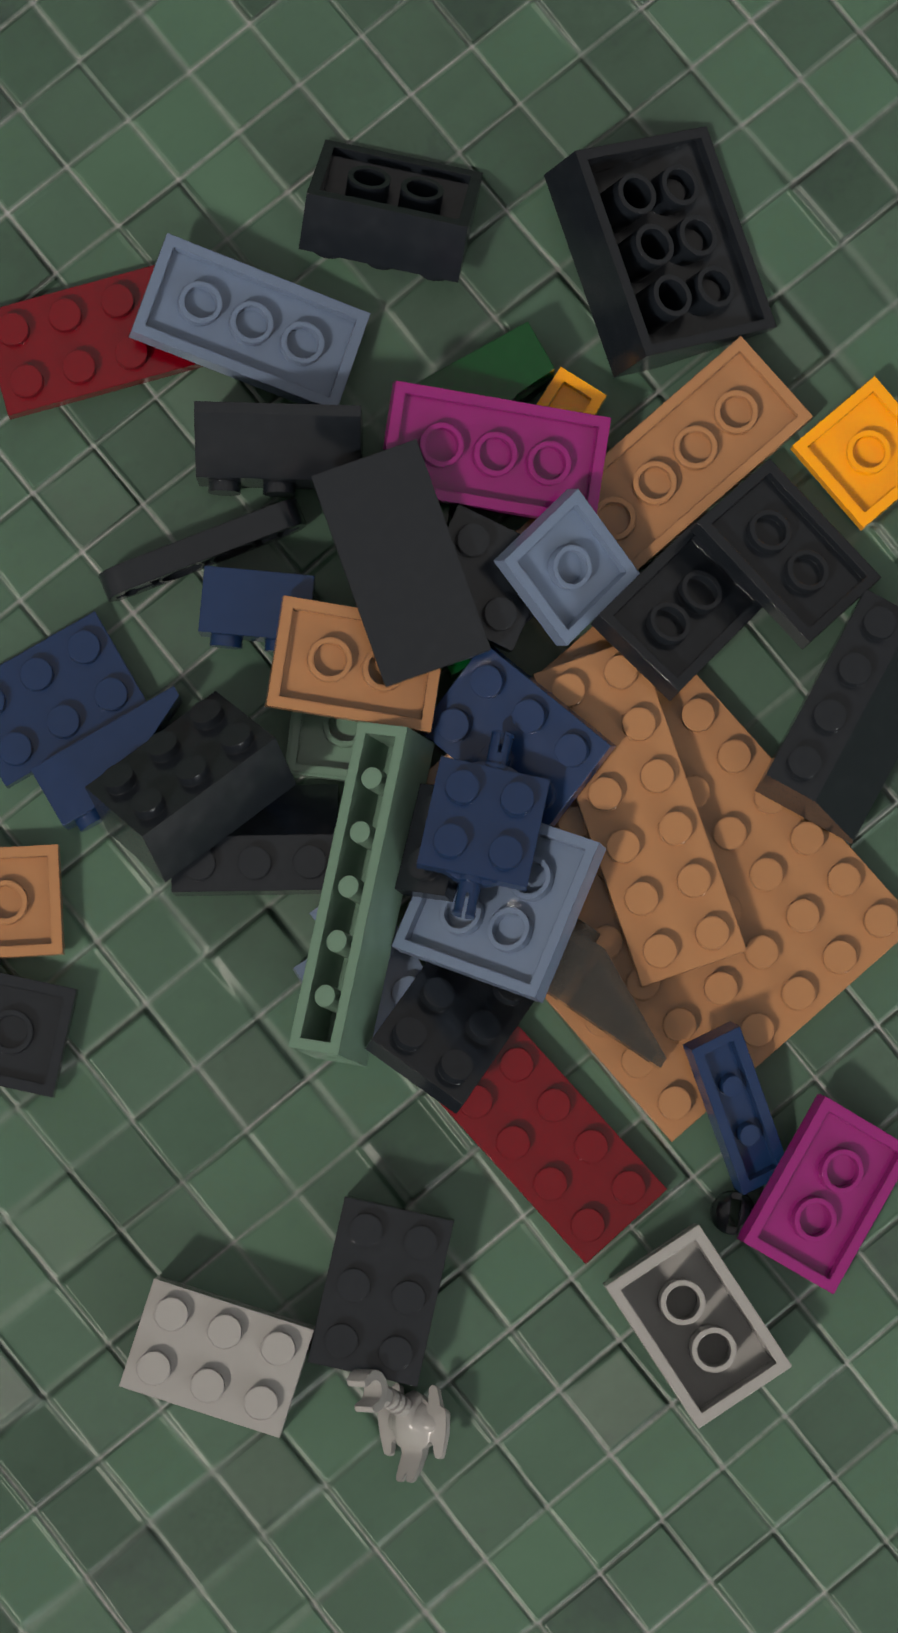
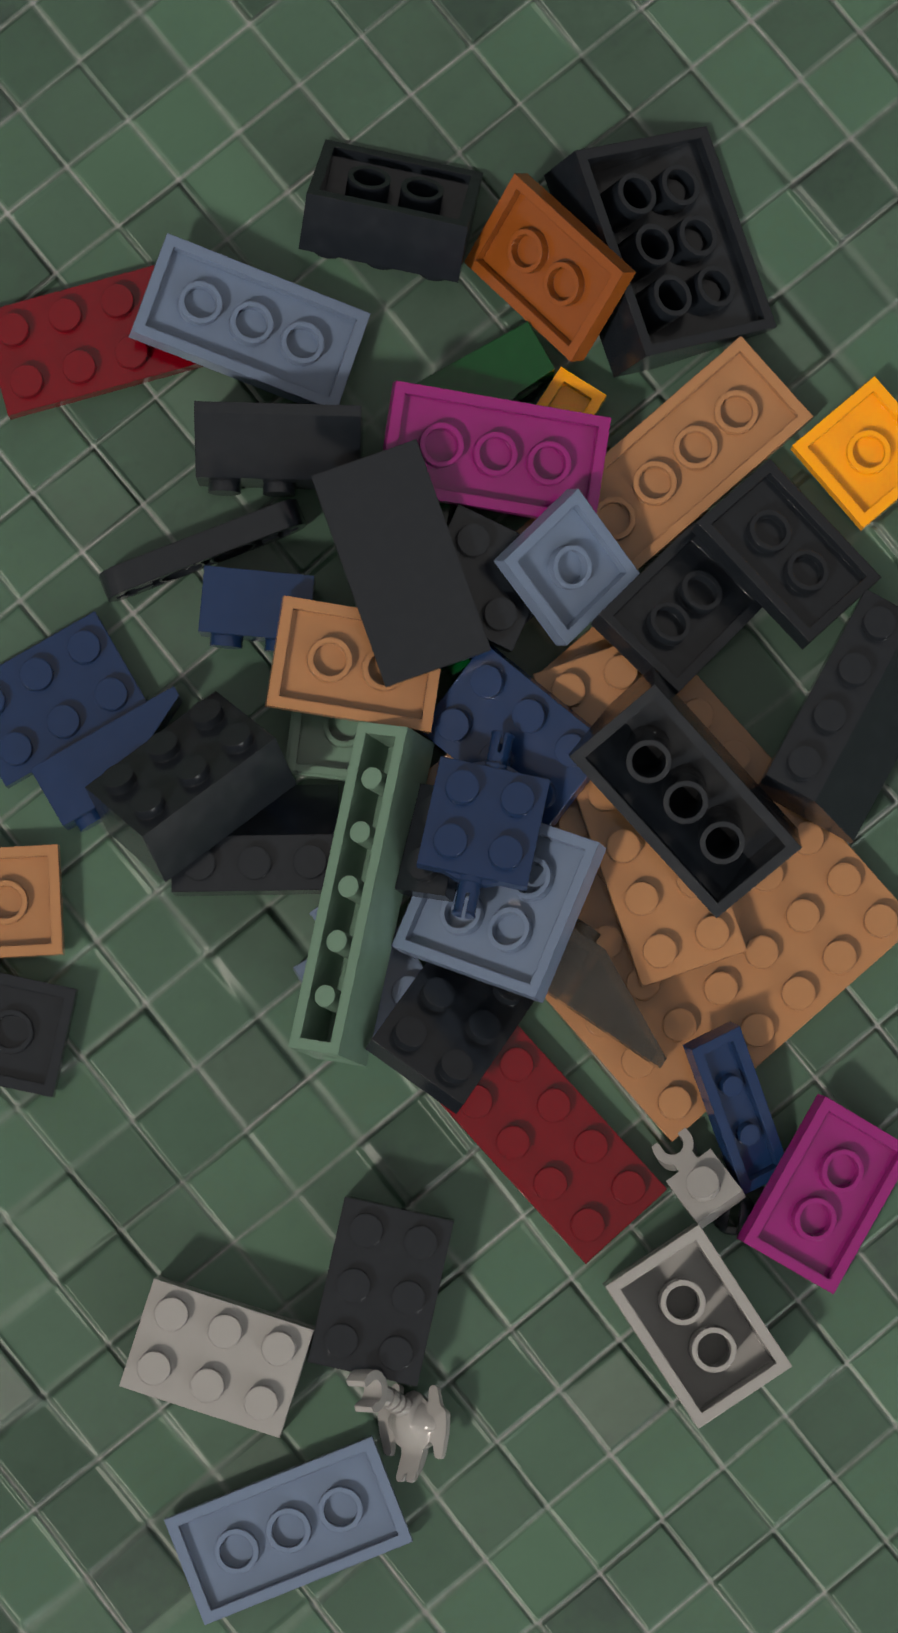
(288, 1530): none -> sand blue plate
(549, 267): none -> dark orange plate
(685, 793): none -> black slope
(701, 1182): none -> light grey plate

